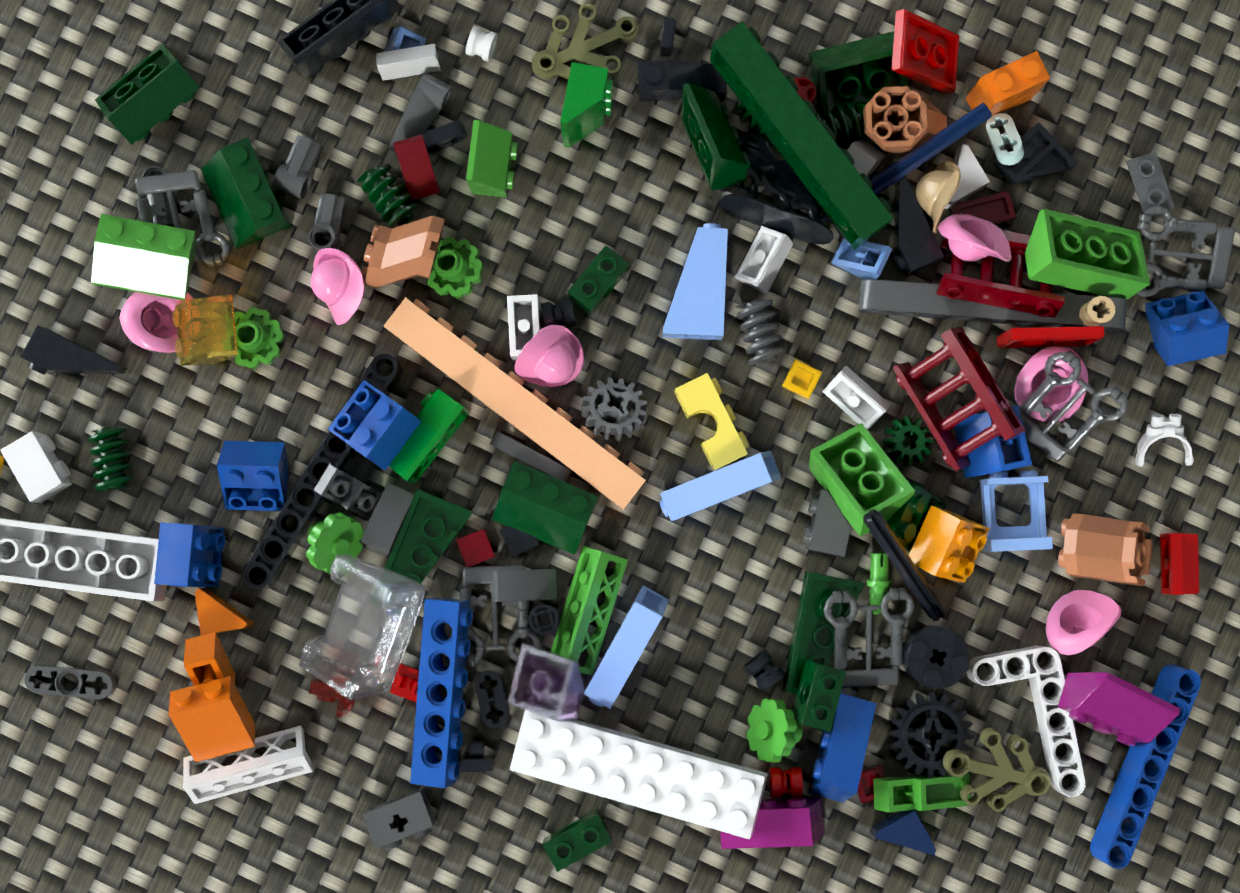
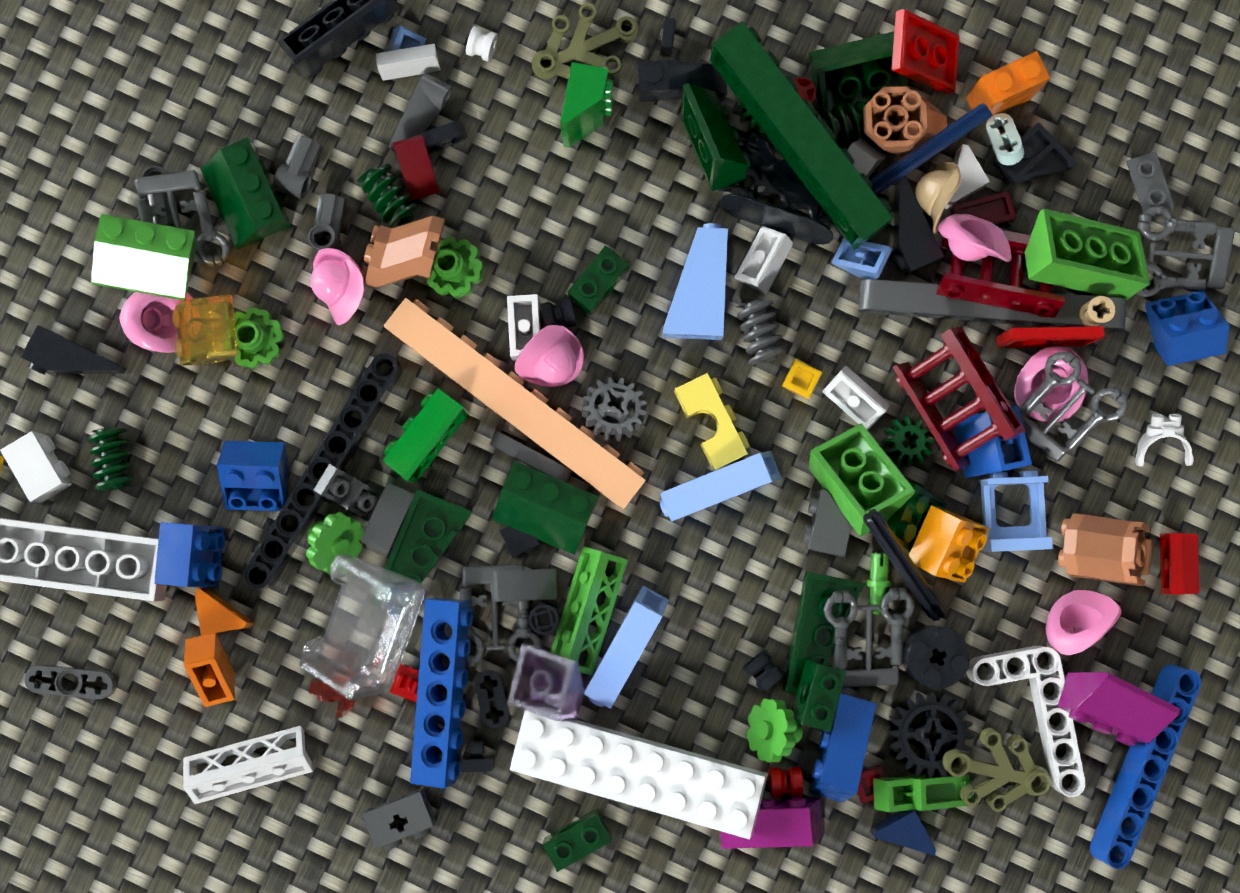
(147, 94): dark green slope -> none
(212, 719): orange brick -> none
(374, 425): blue slope -> none
(475, 548): dark red tile -> none
(491, 160): bright green slope -> none

